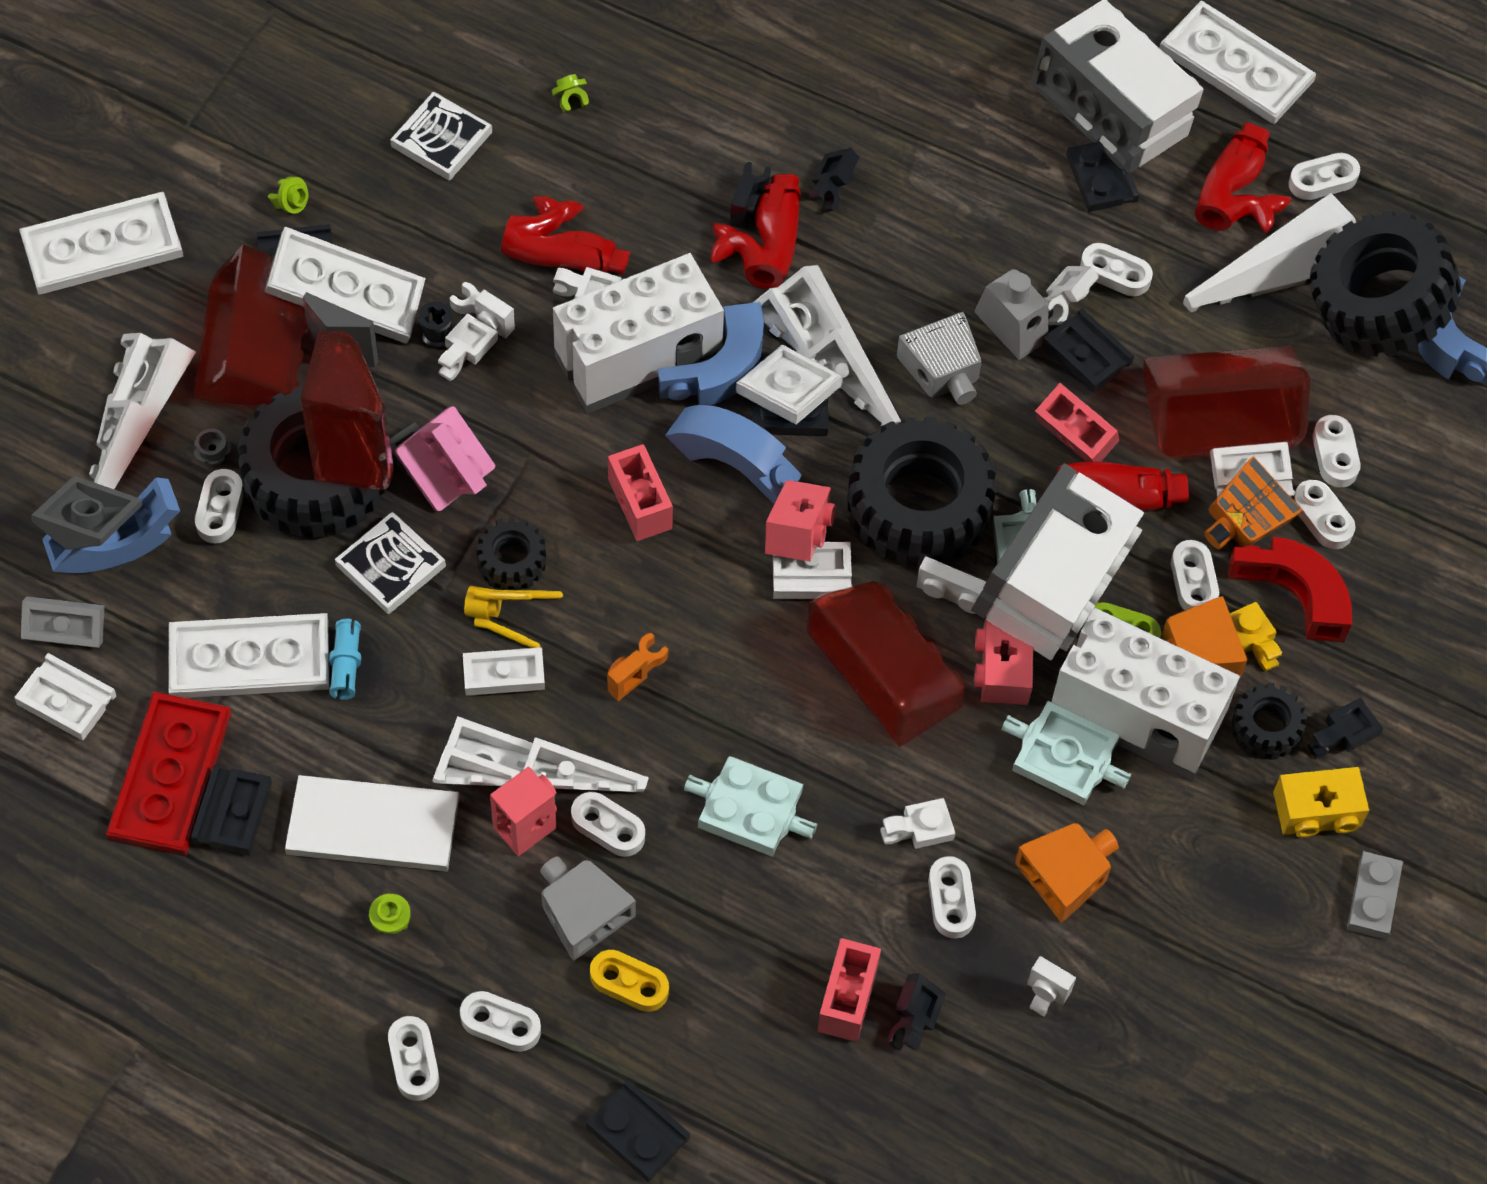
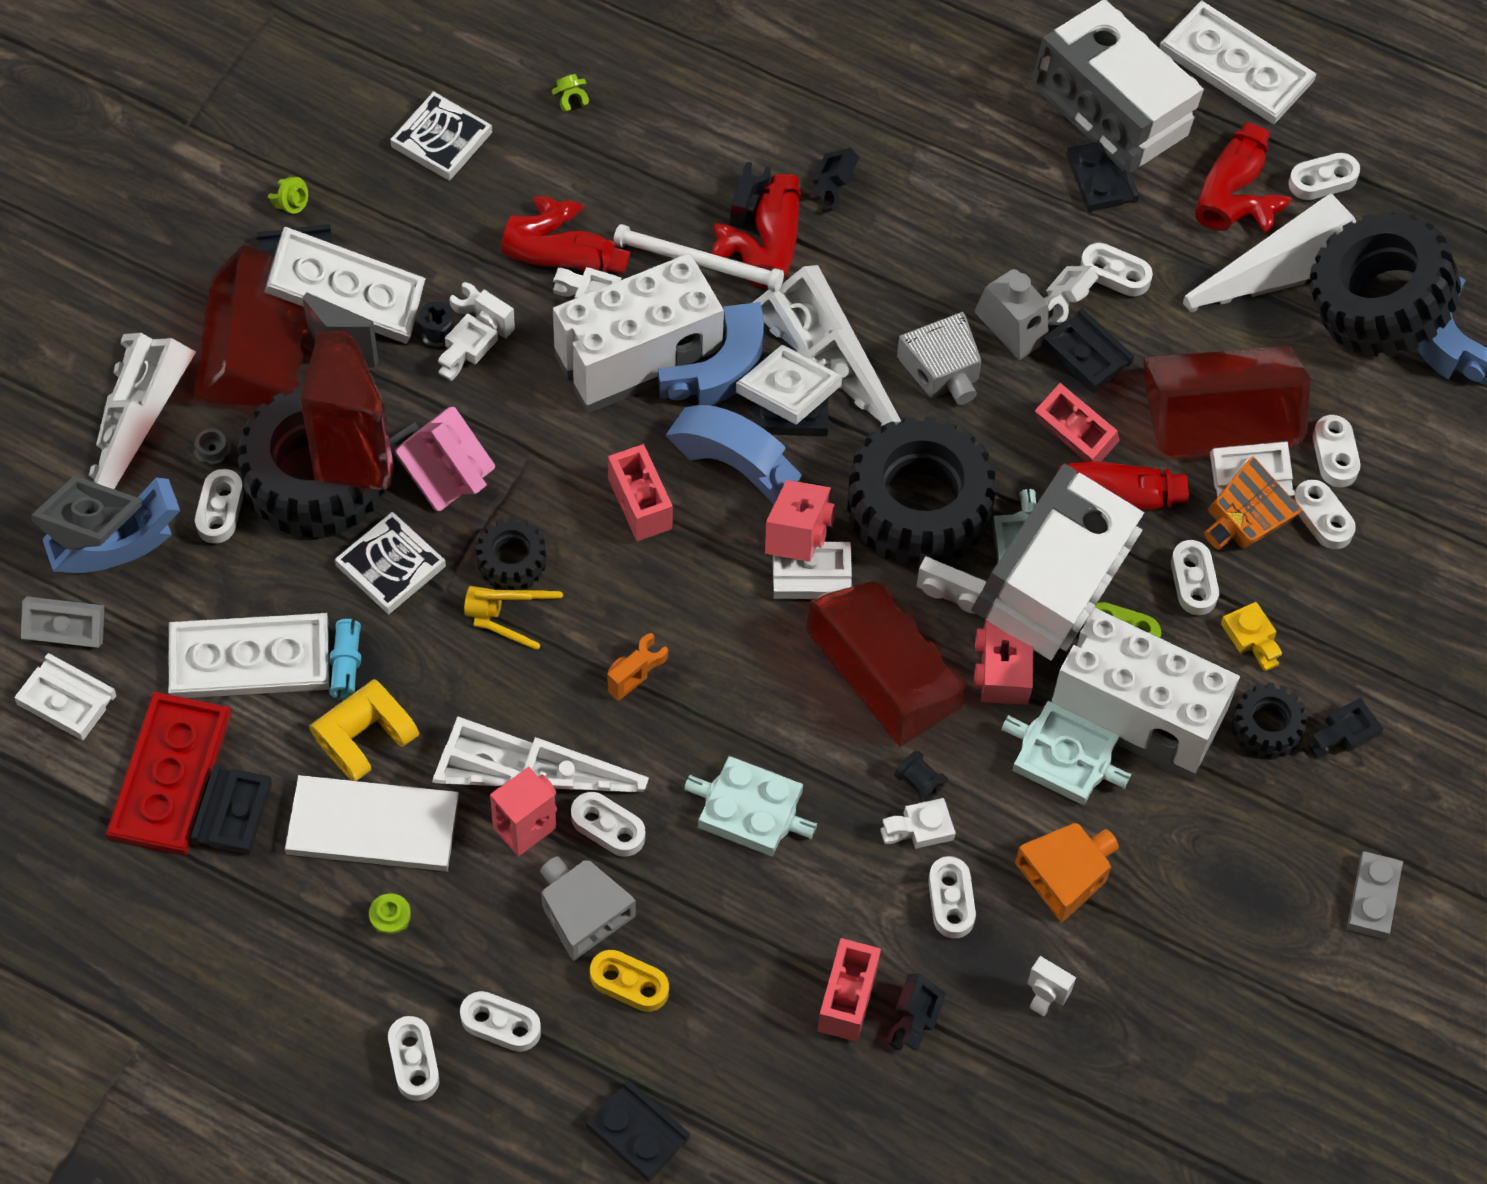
(101, 243): white tile -> none
(351, 717): none -> yellow connector
(503, 671): white plate -> none
(773, 278): none -> white bar
(920, 776): none -> black bush
(1208, 634): orange torso -> none
(1307, 577): red arch -> none
(1321, 801): yellow brick -> none

